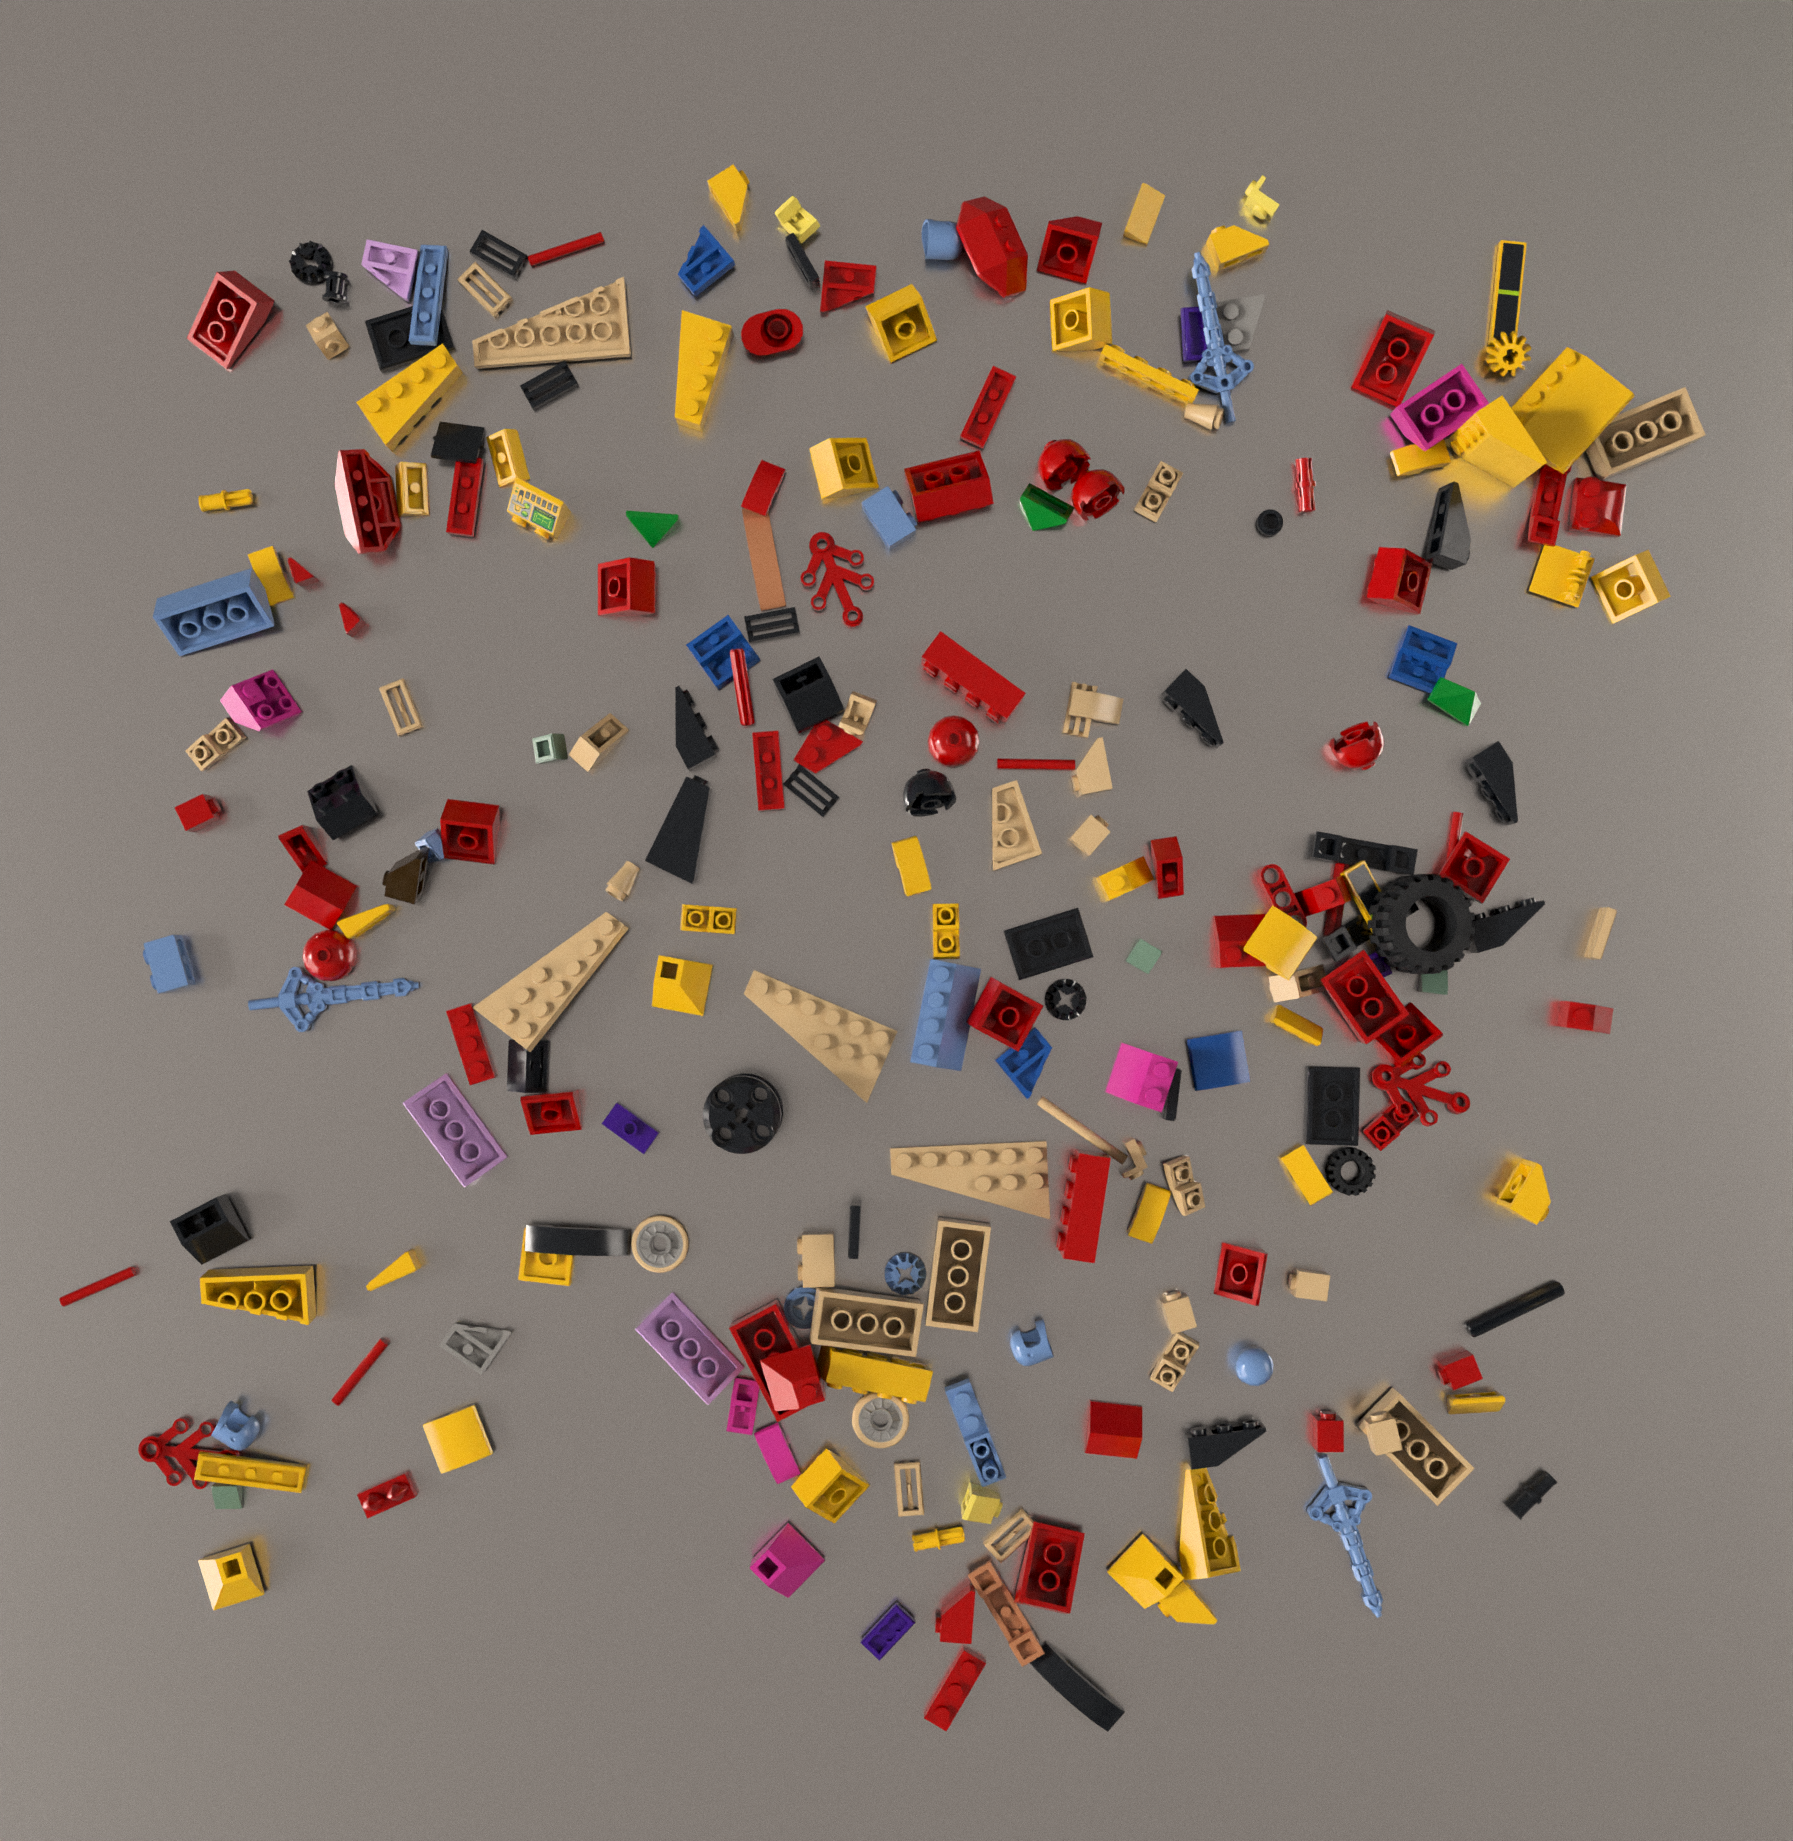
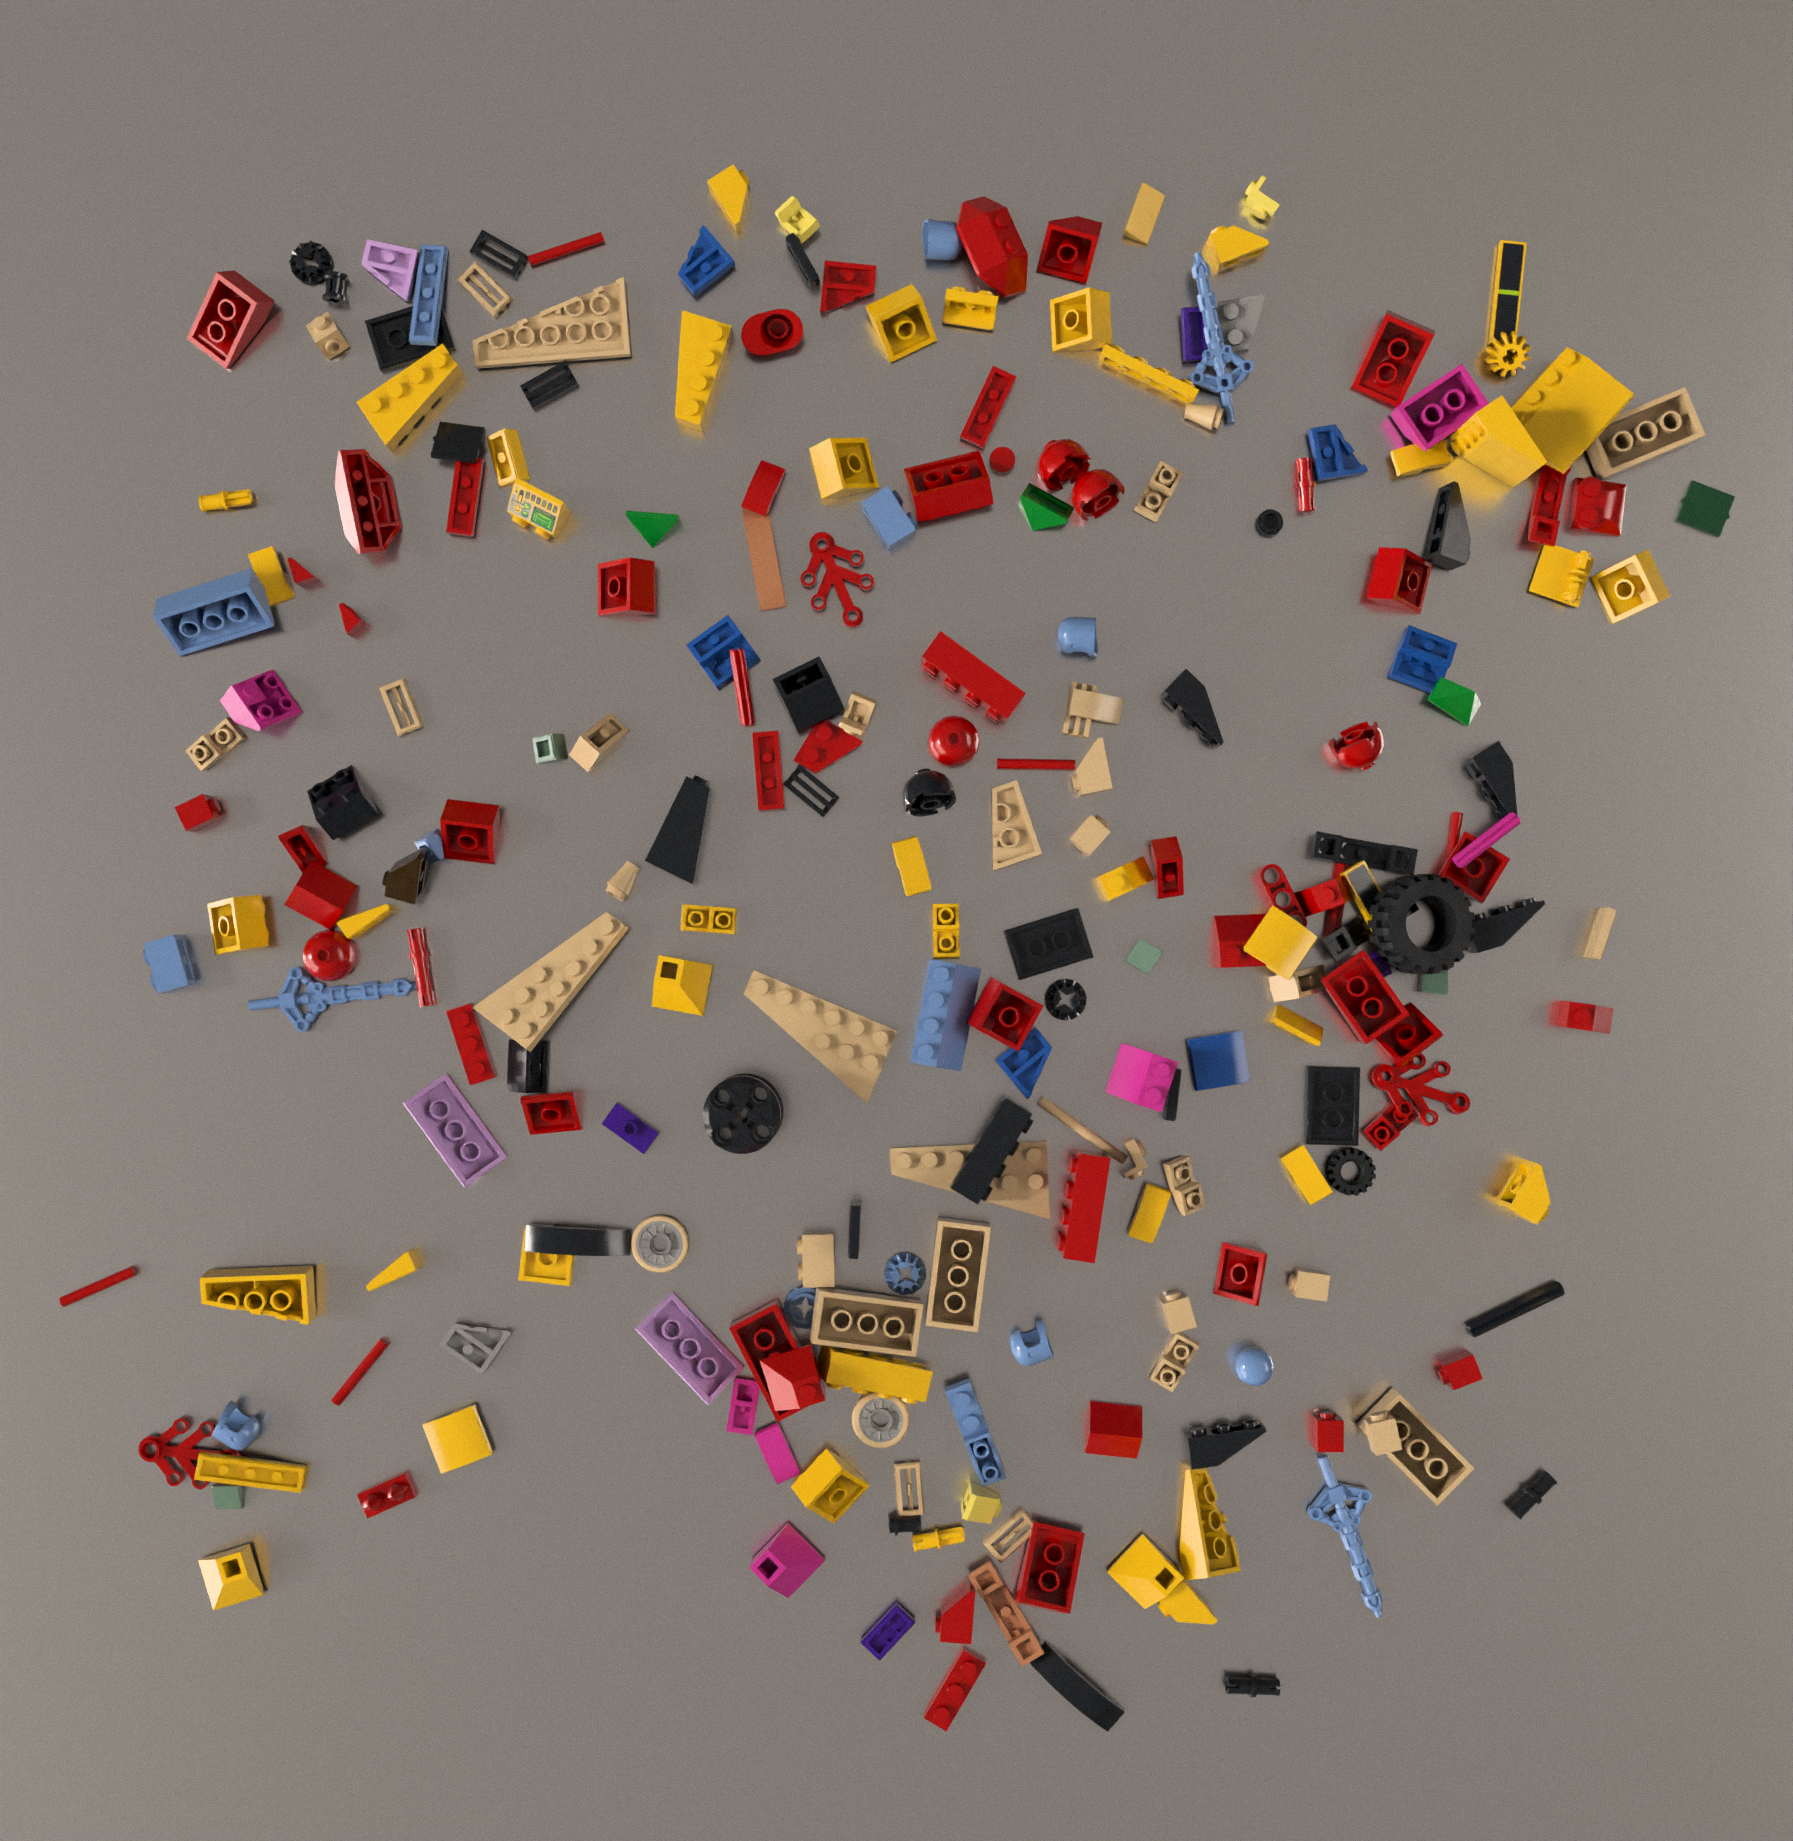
(210, 1229): black slope -> none
(238, 924): none -> yellow slope
(411, 489): yellow slope -> none
(421, 967): none -> red pin
(690, 737): black slope -> none
(767, 615): black tile -> none
(904, 1524): none -> black pin
(970, 308): none -> yellow bracket
(991, 1150): none -> black brick
(1002, 460): none -> red tile
(1078, 635): none -> medium blue helmet
(1252, 1686): none -> black pin
(1332, 454): none -> blue wing
(1474, 1402): yellow slope -> none
(1486, 840): none -> dark pink axle
(1705, 508): none -> clear green piece

